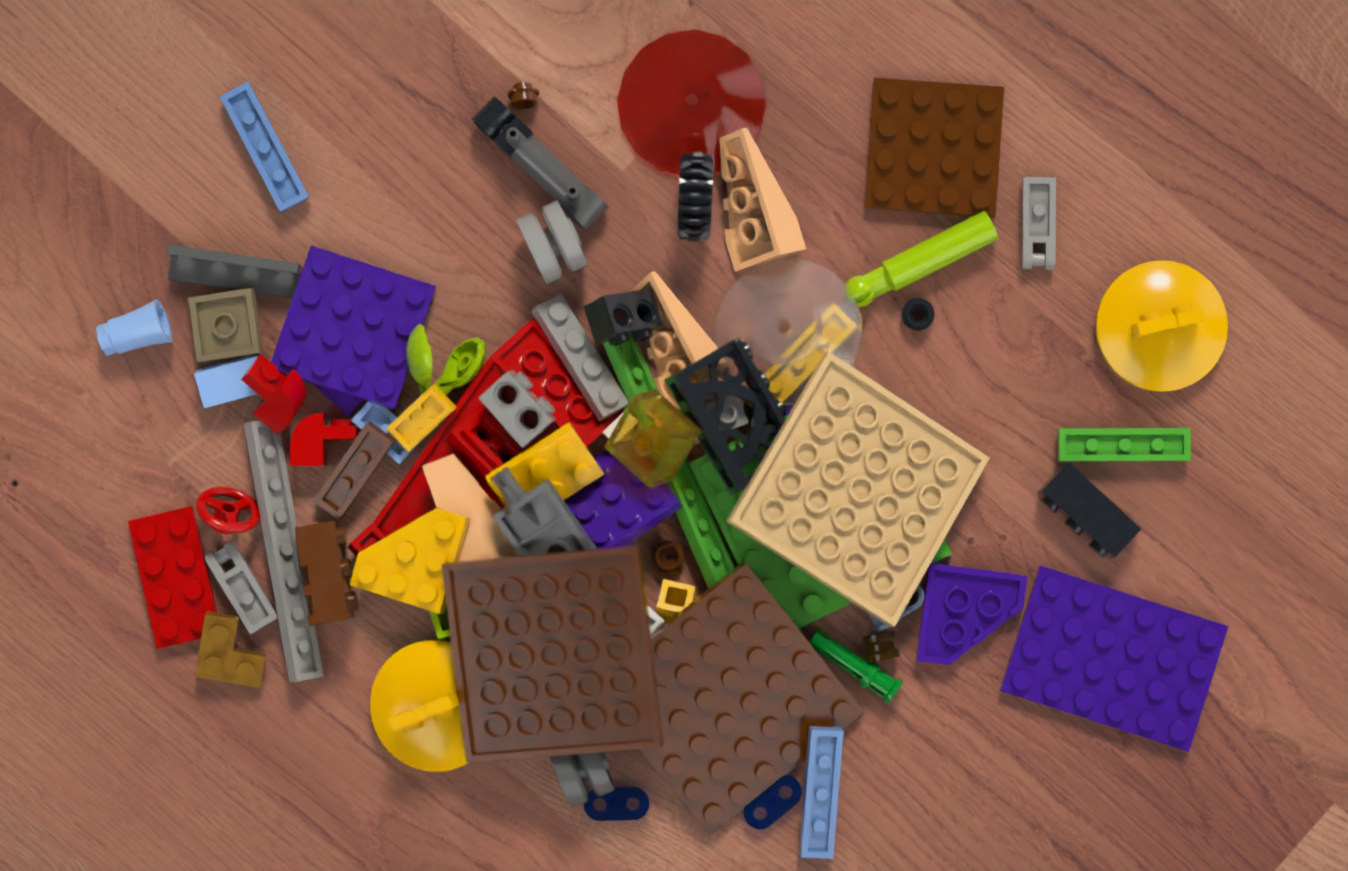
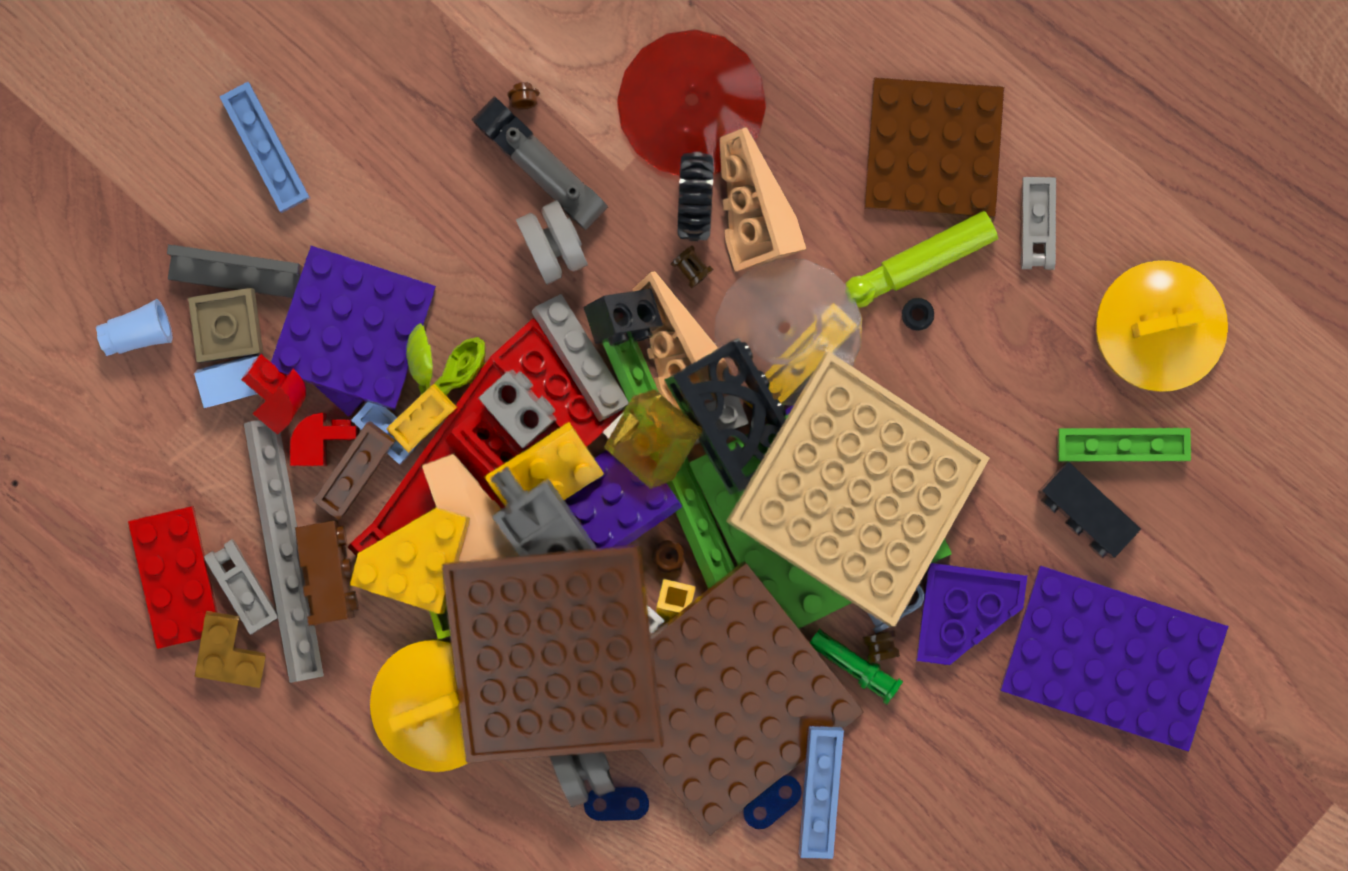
(226, 513): red piece -> none
(691, 266): none -> dark brown bush

